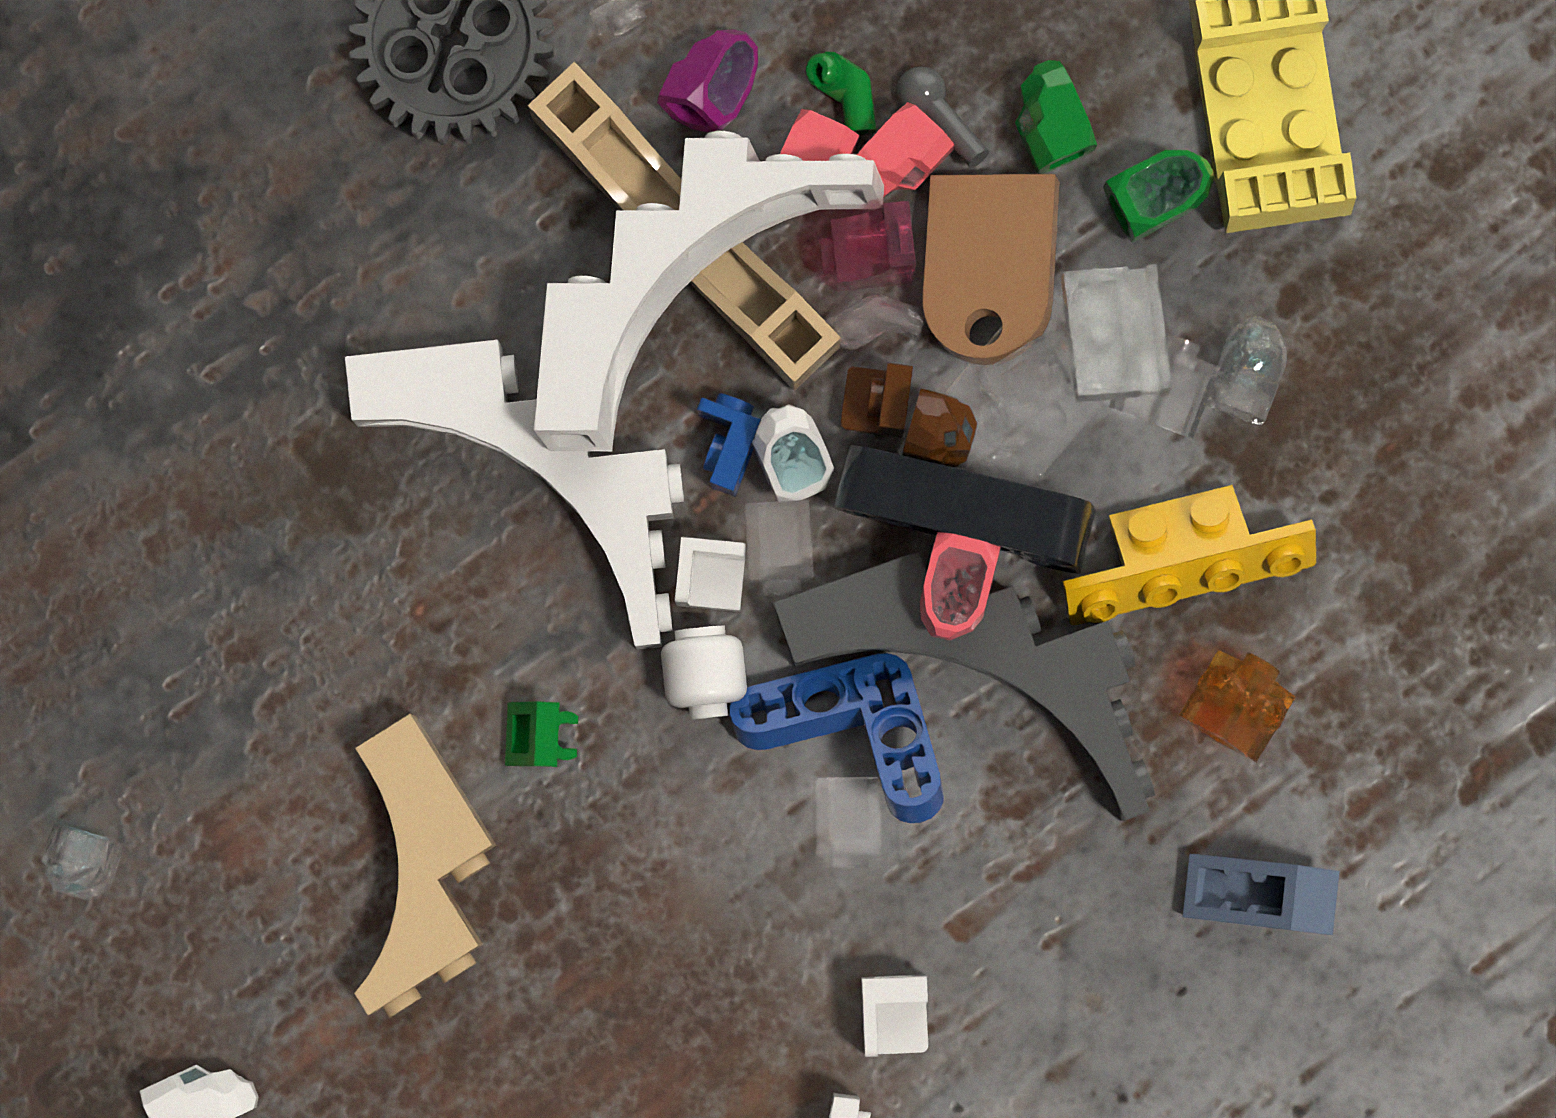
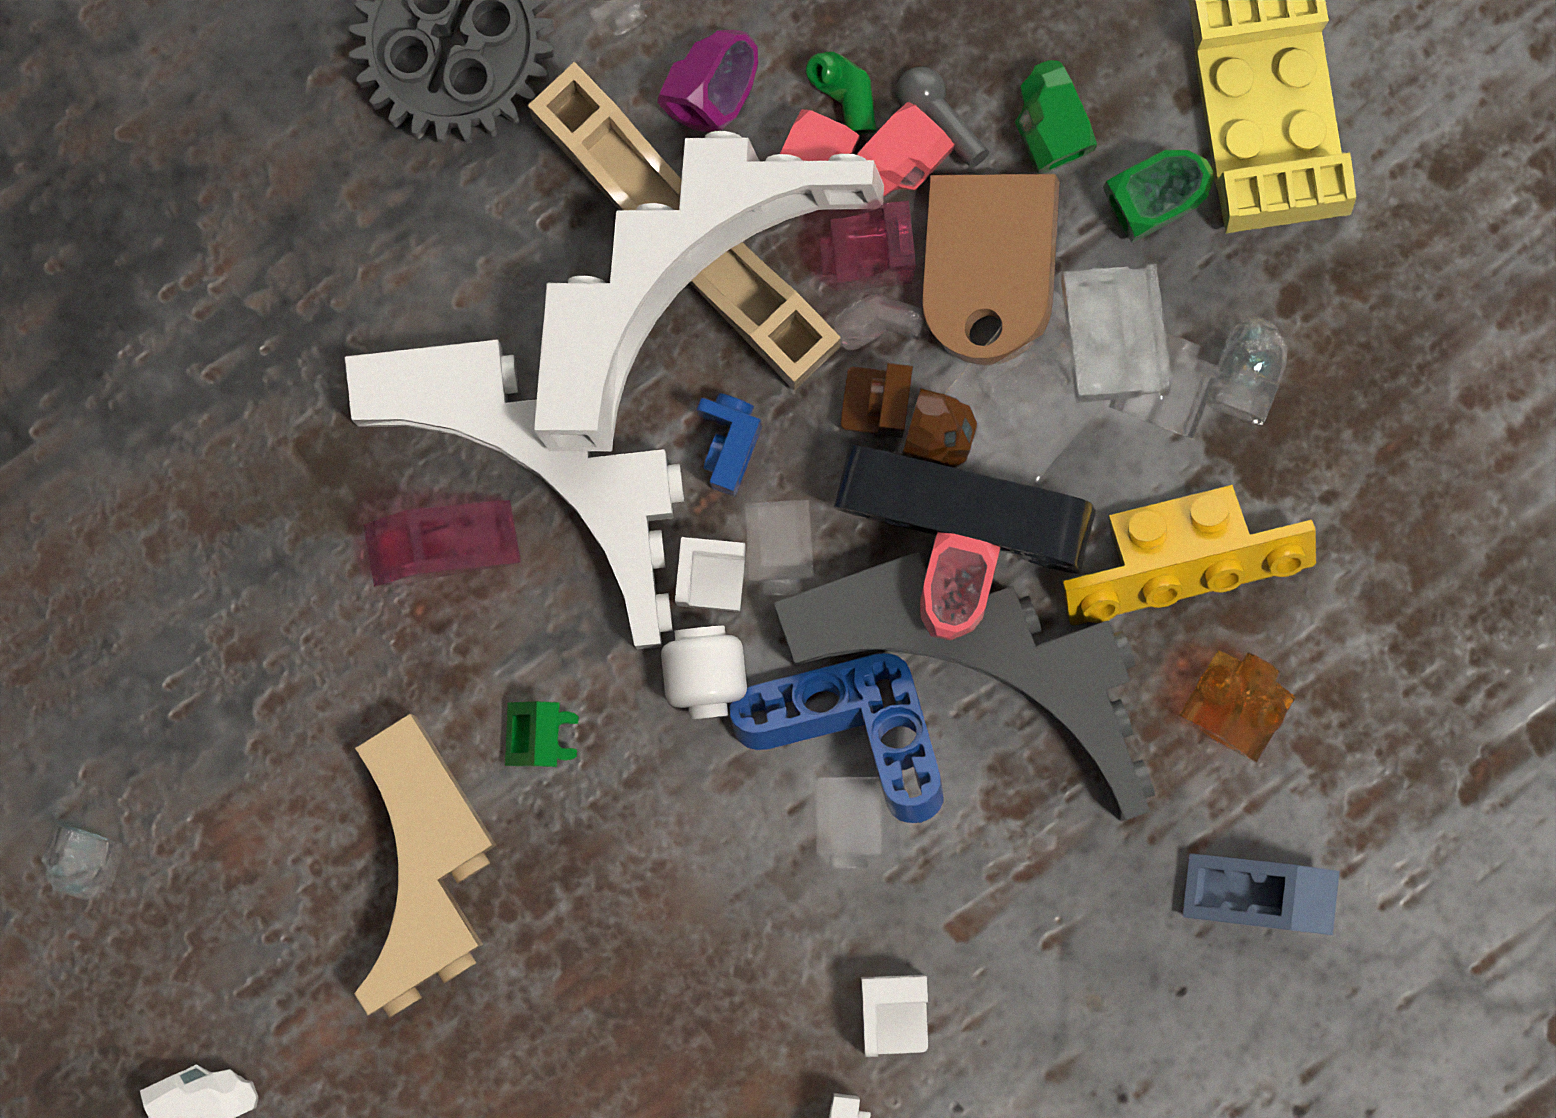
(441, 542): none -> clear pink arch
(792, 454): rock -> none

